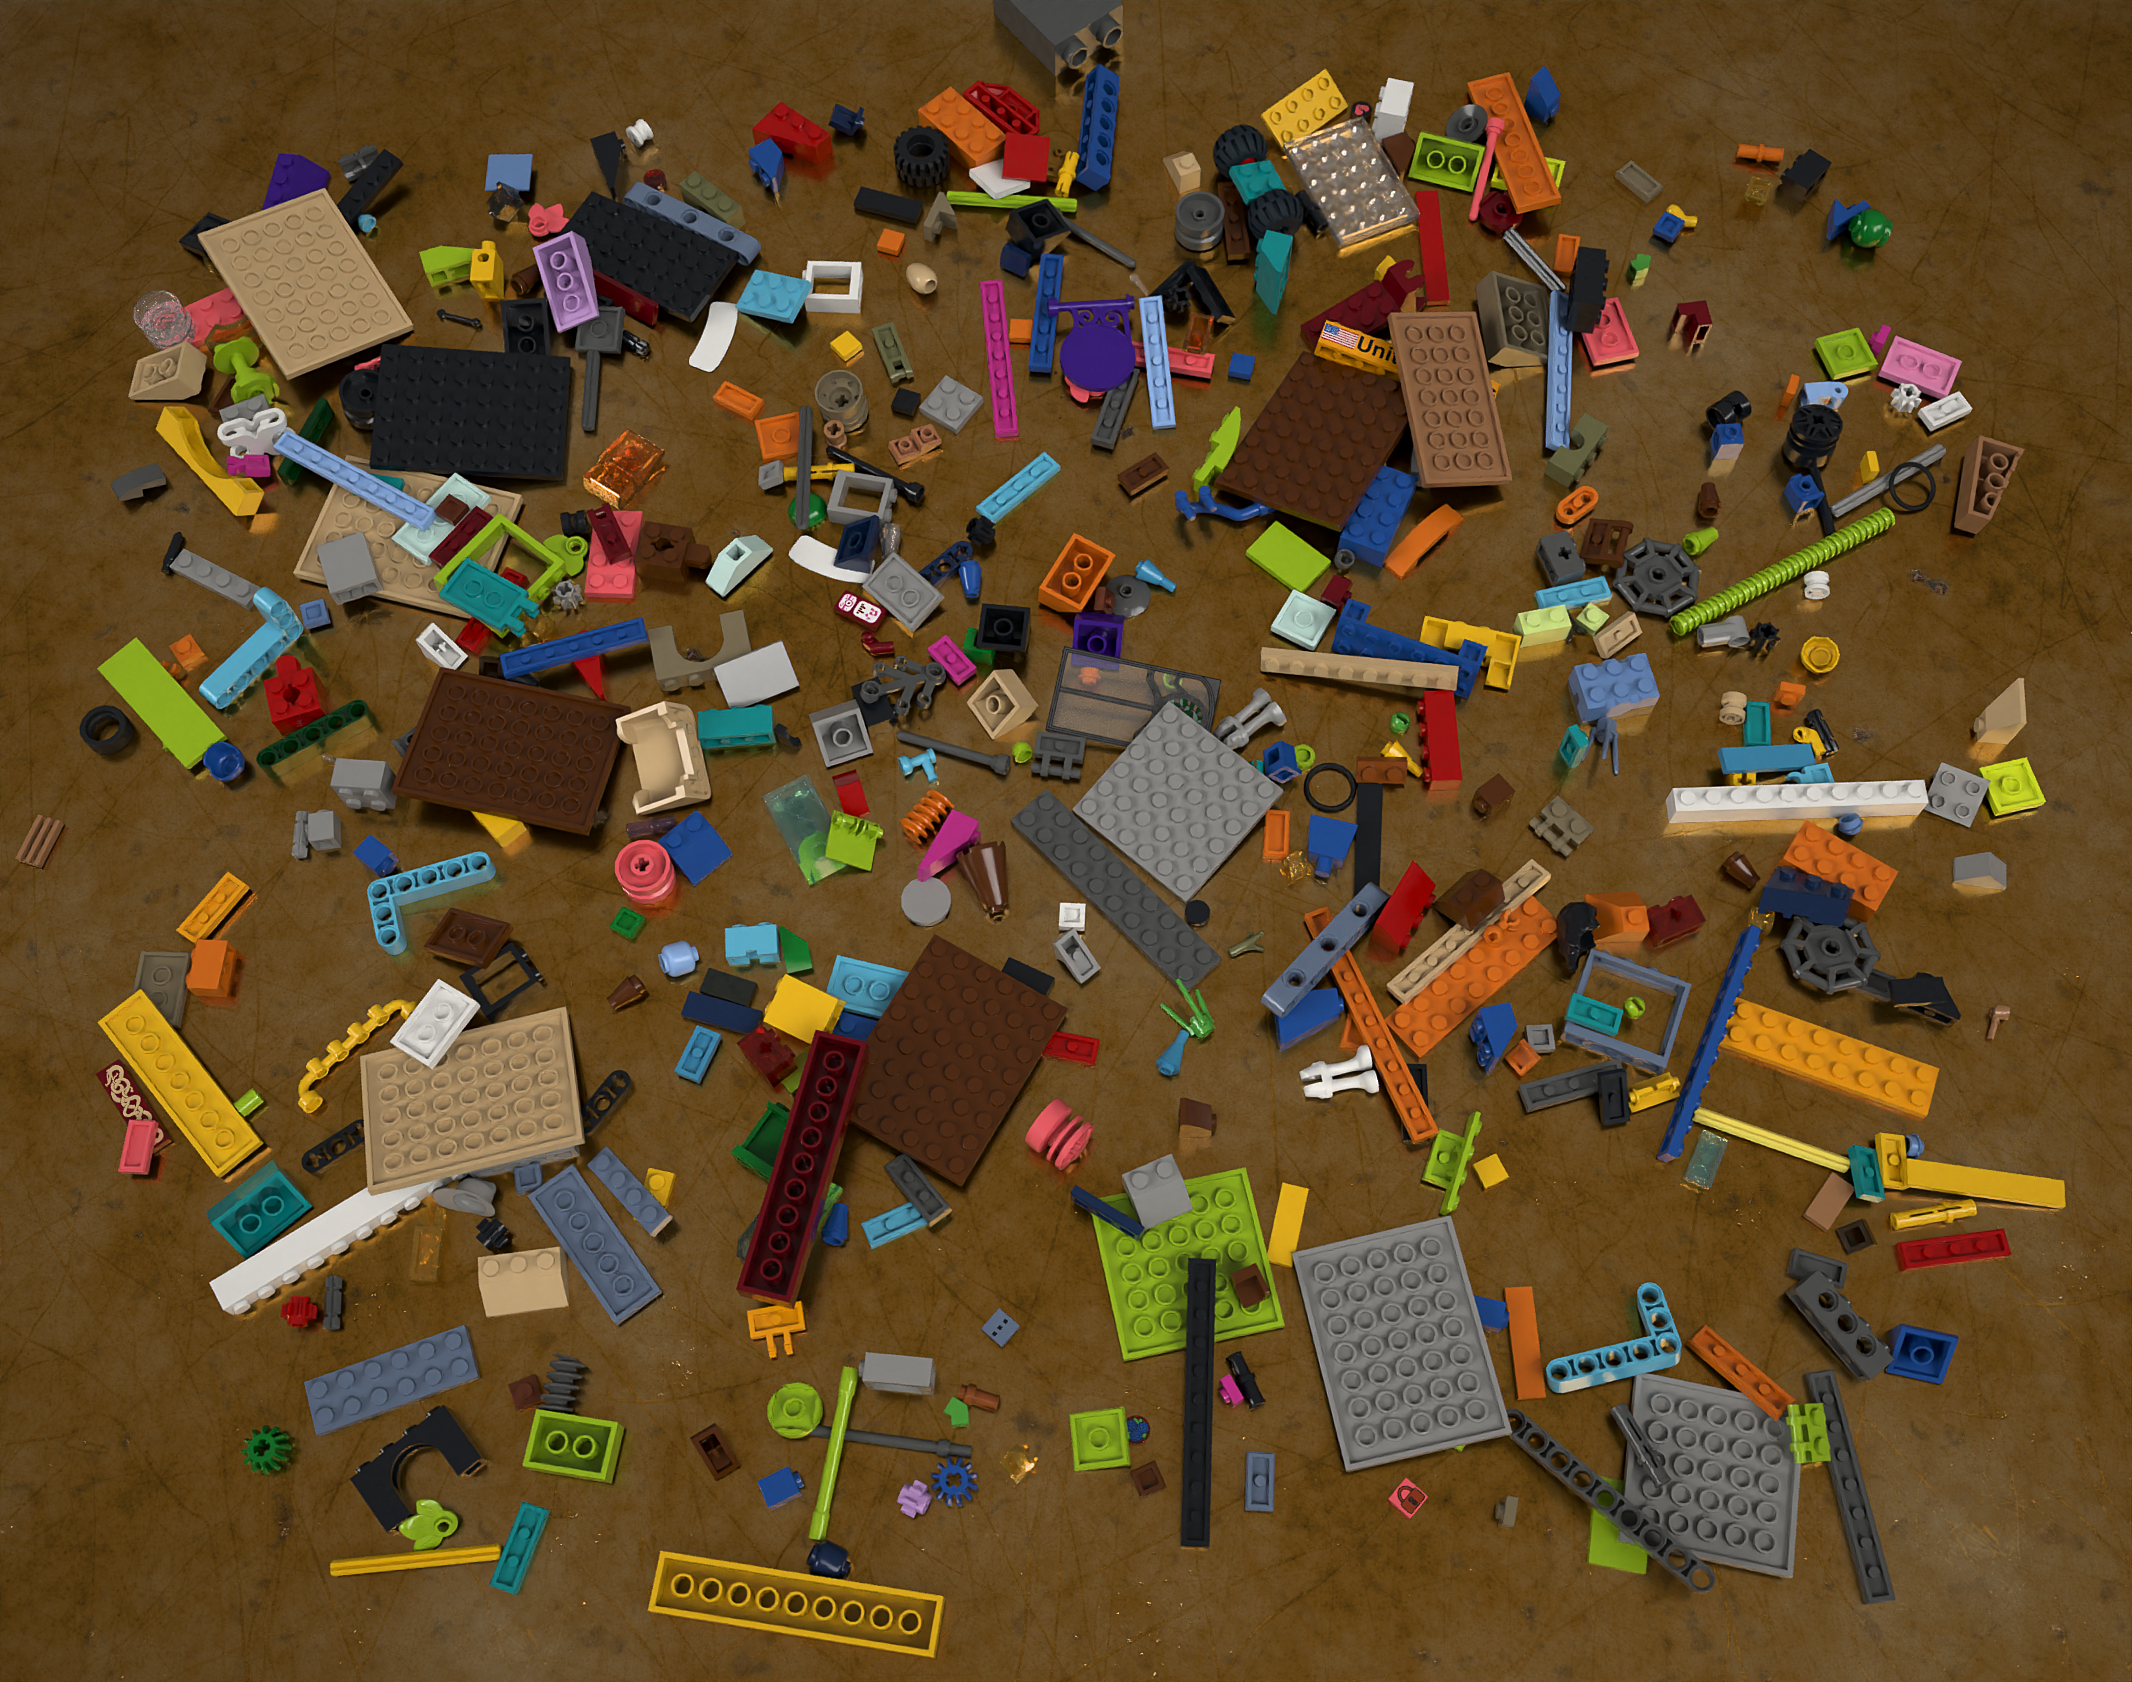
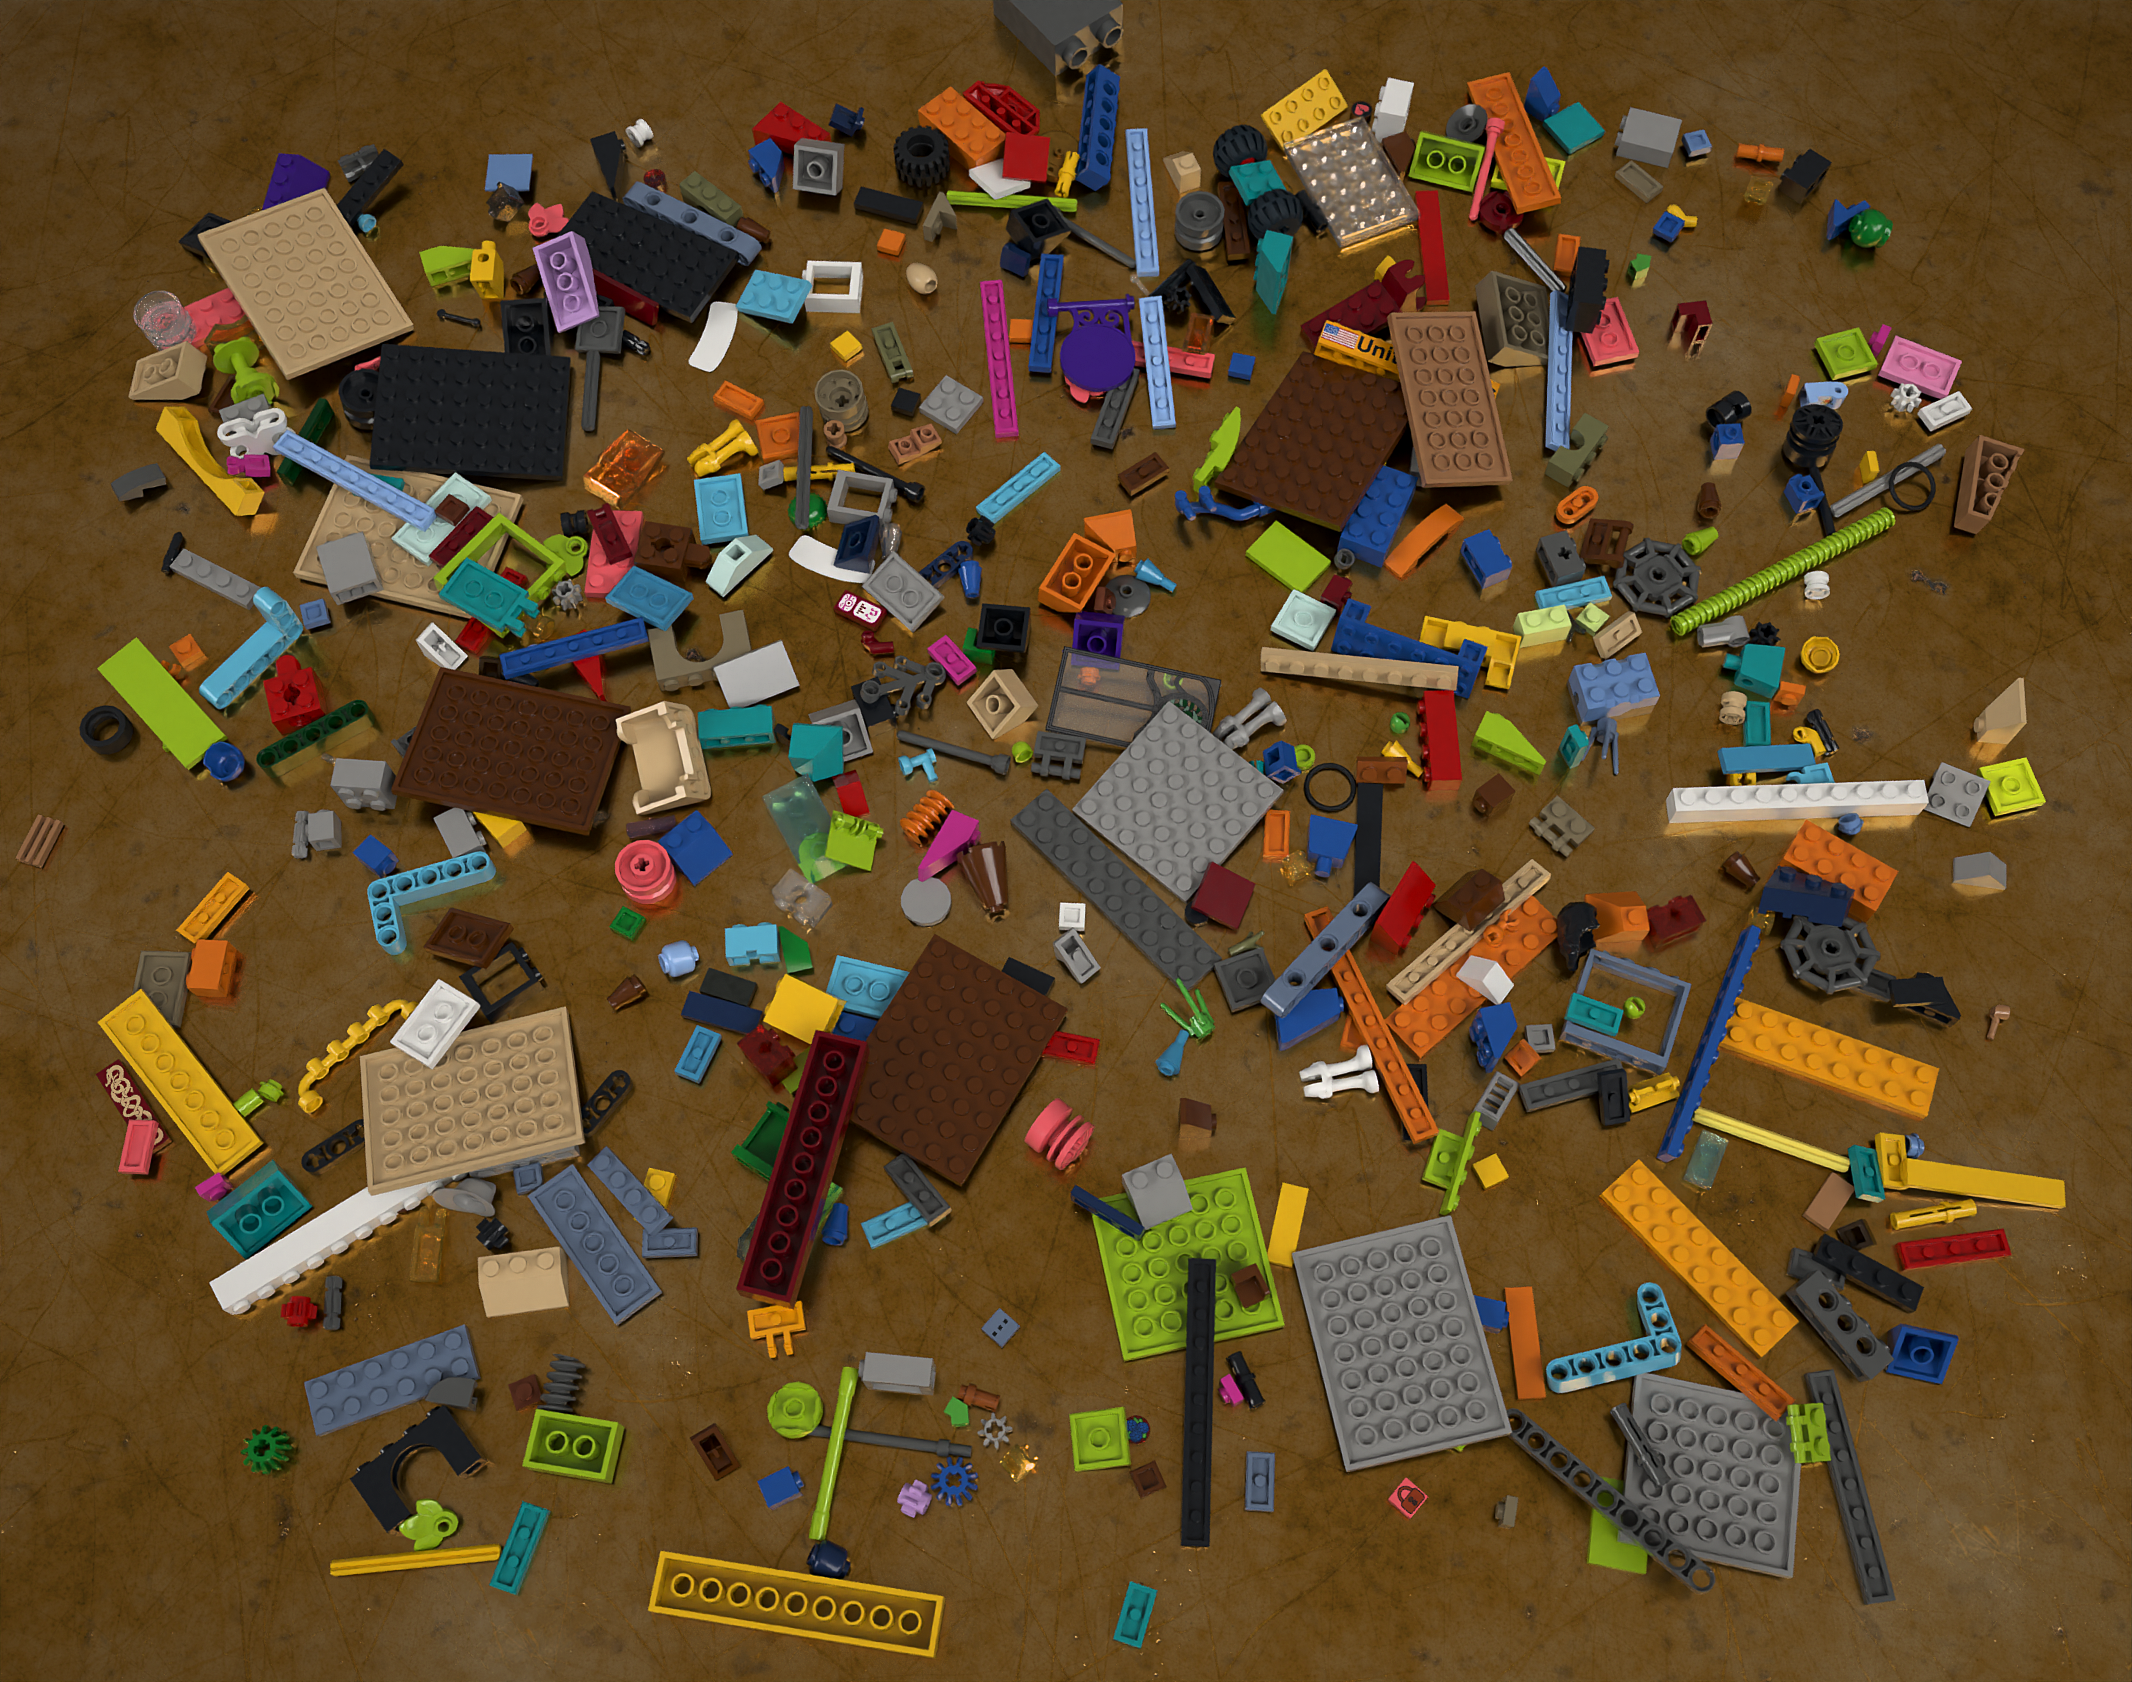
(214, 1187): none -> dark pink plate
(270, 1090): none -> lime plate
(454, 1393): none -> dark grey brick
(459, 833): none -> light grey brick
(649, 598): none -> dark azure tile
(670, 1243): none -> sand blue plate
(707, 460): none -> yellow piece
(721, 508): none -> medium azure plate
(753, 229): none -> reddish brown cone
(794, 886): none -> clear brick
(817, 750): none -> teal slope
(818, 166): none -> light grey brick
(1001, 1435): none -> light grey gear
(1114, 533): none -> orange slope
(1135, 1615): none -> teal plate
(1142, 202): none -> light blue tile
(1223, 895): none -> dark red tile
(1244, 978): none -> dark grey plate
(1486, 558): none -> blue brick
(1486, 978): none -> white slope
(1489, 1115): none -> light grey slope
(1504, 740): none -> lime slope
(1573, 128): none -> teal tile
(1647, 137): none -> light grey brick
(1696, 143): none -> medium blue plate
(1699, 1259): none -> light orange plate
(1757, 668): none -> teal torso
(1867, 1273): none -> black plate

